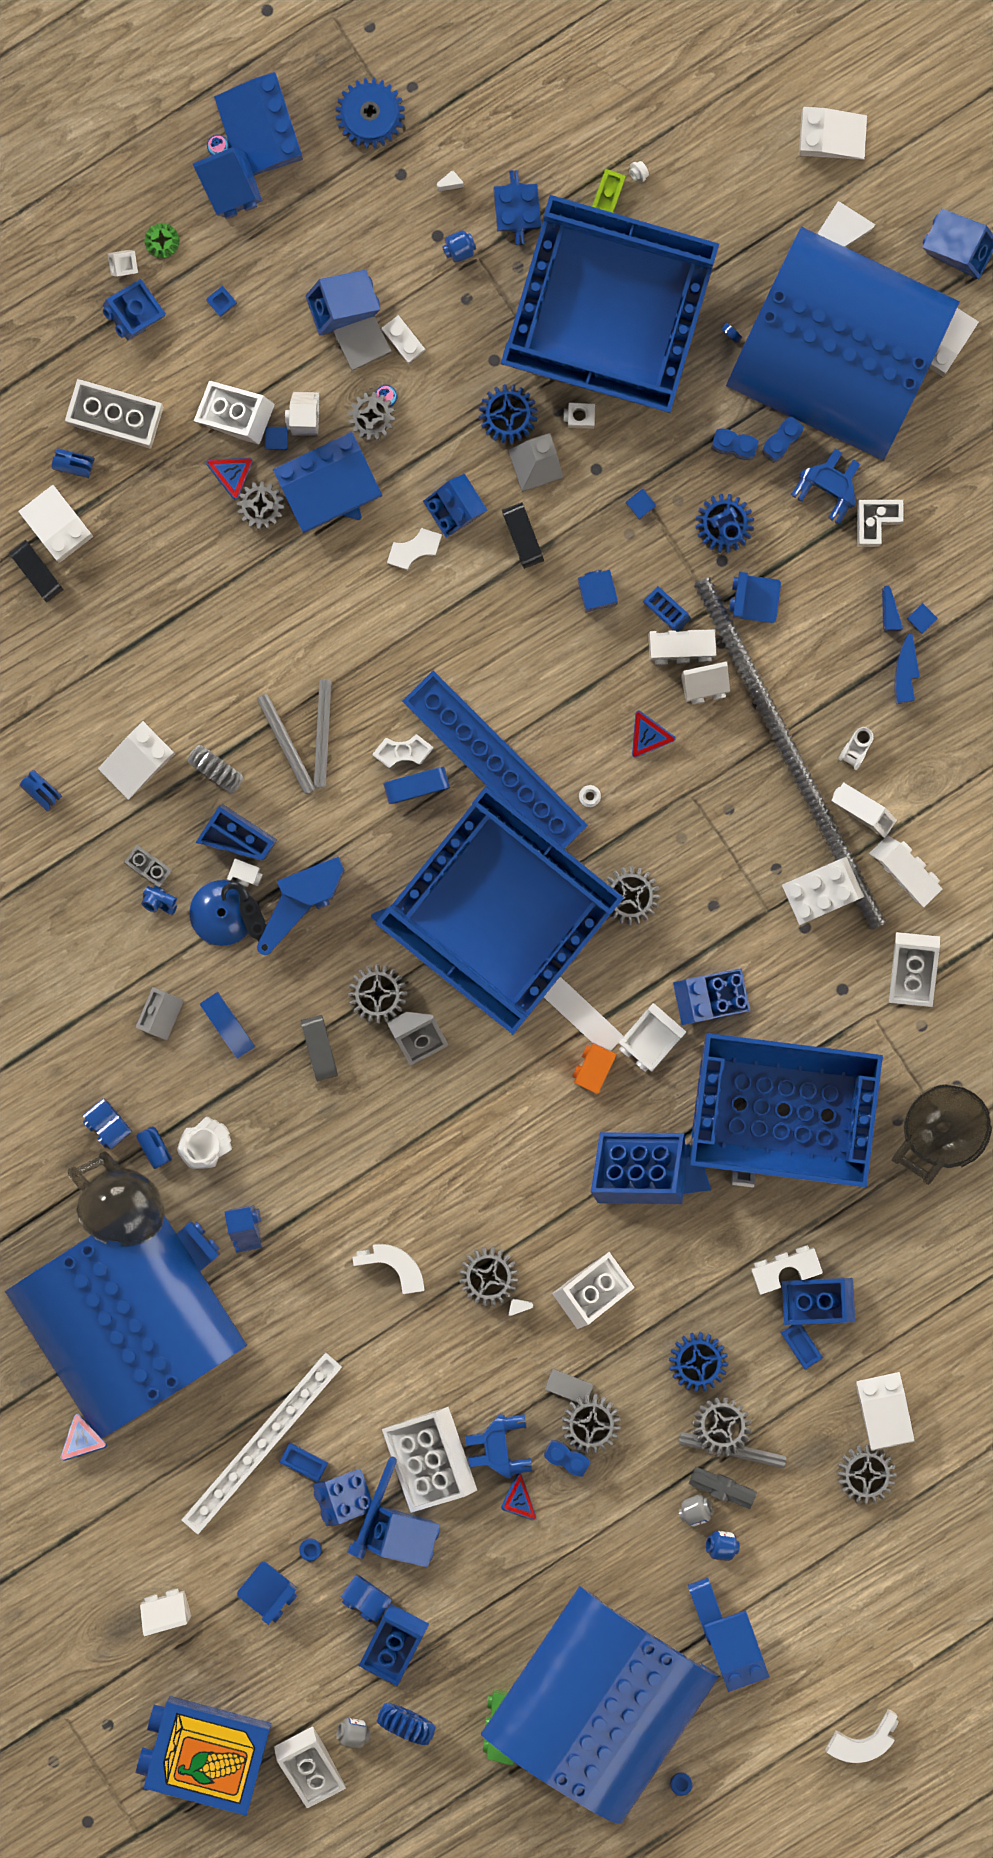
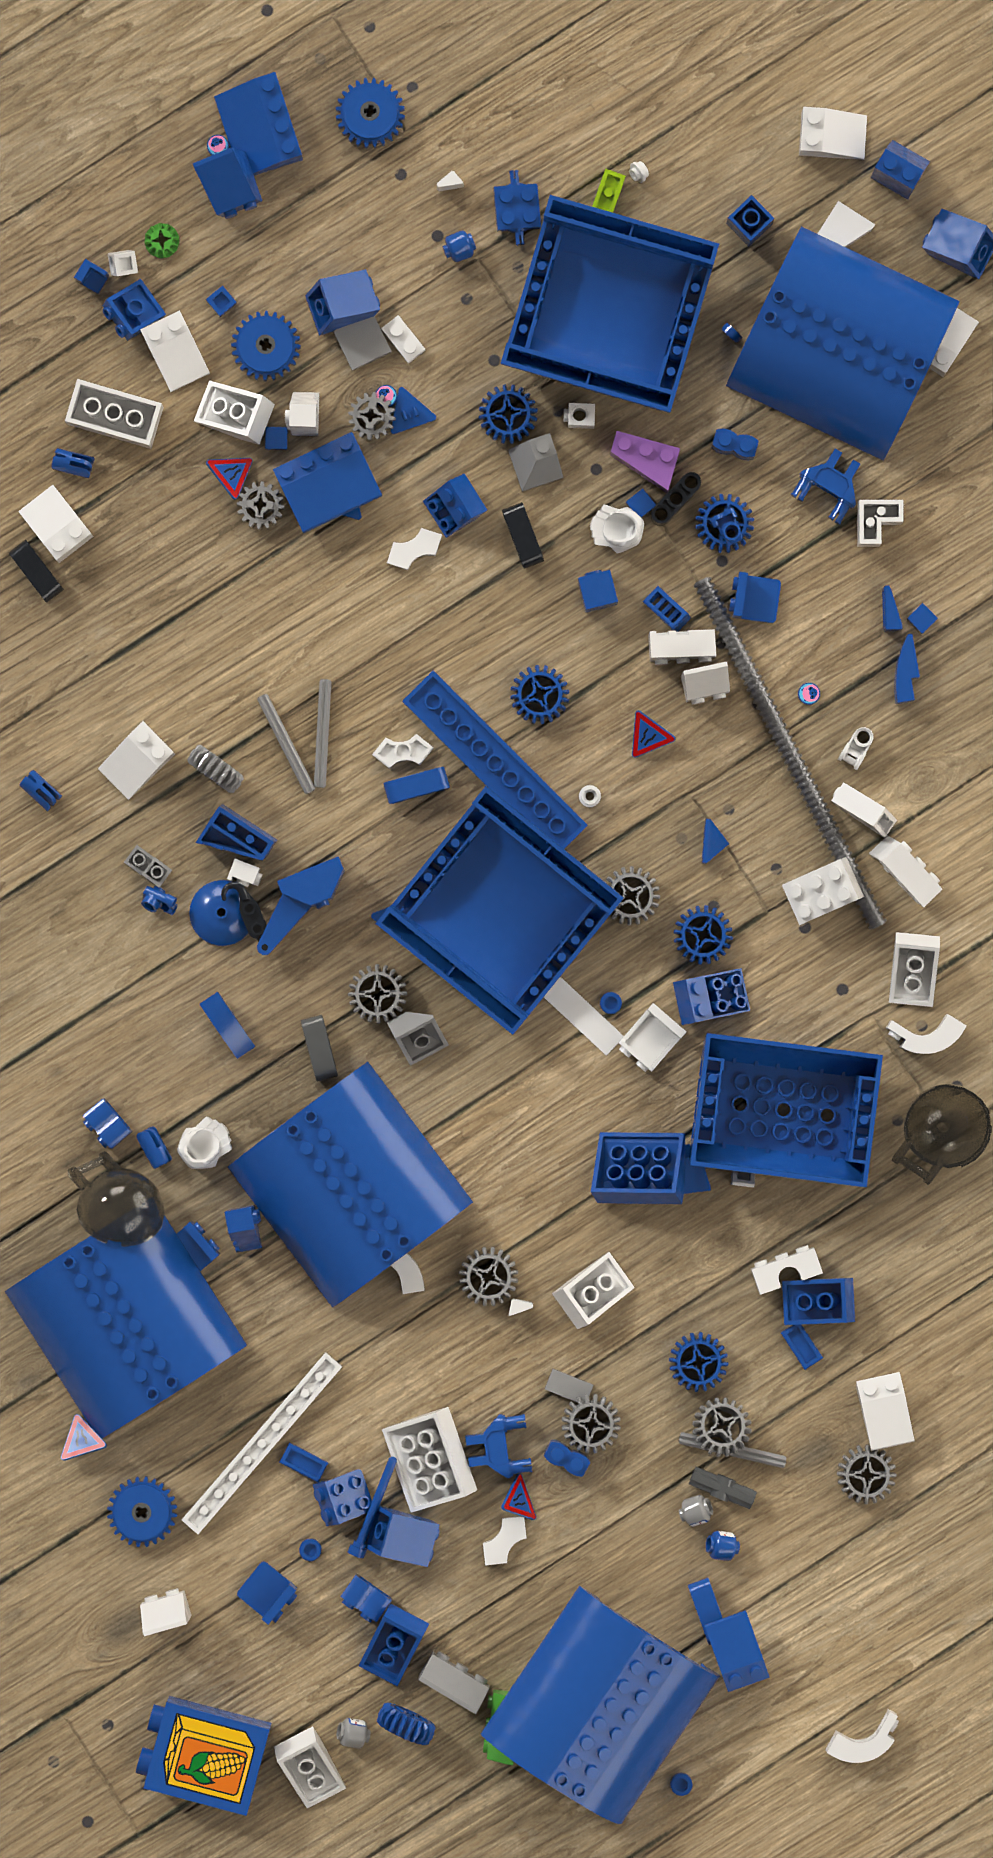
(91, 276): none -> blue panel
(138, 1527): none -> blue gear
(159, 1013): light grey panel -> none
(175, 351): none -> white slope
(251, 353): none -> blue gear
(350, 1184): none -> blue slope
(409, 412): none -> blue piece
(454, 1681): none -> light grey slope
(497, 1549): none -> white tile
(546, 711): none -> blue gear
(594, 1068): orange brick -> none
(610, 1003): none -> blue tile
(617, 528): none -> white hair
(646, 457): none -> medium lavender wedge
(681, 489): none -> black beam
(712, 842): none -> blue slope
(720, 942): none -> blue gear
(750, 221): none -> blue head
(786, 436): blue brick -> none
(808, 693): none -> tile
(899, 169): none -> blue slope
(940, 1039): none -> white arch

